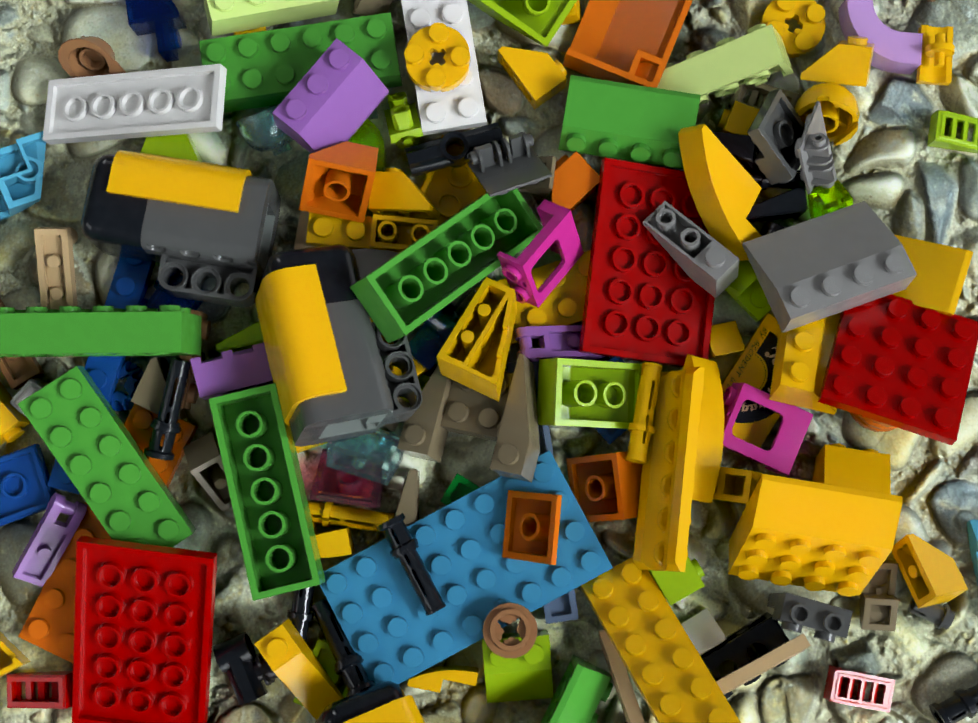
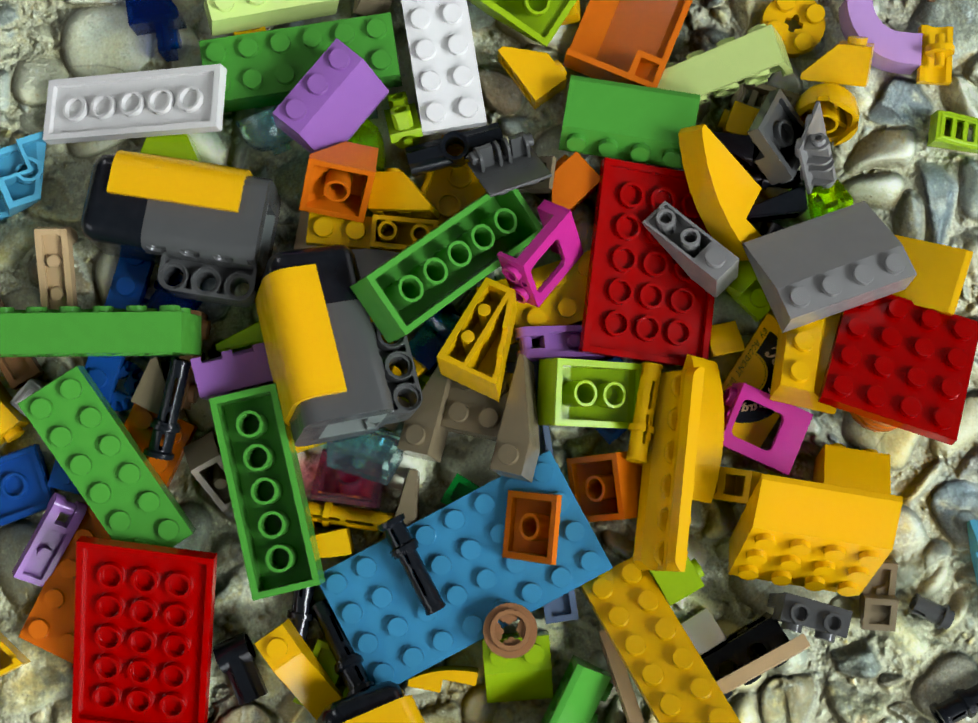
(60, 688): red slope -> none
(88, 57): medium nougat piece -> none
(263, 670): black plate -> none
(437, 39): yellow plate -> none
(834, 682): slope -> none
(928, 571): yellow slope -> none

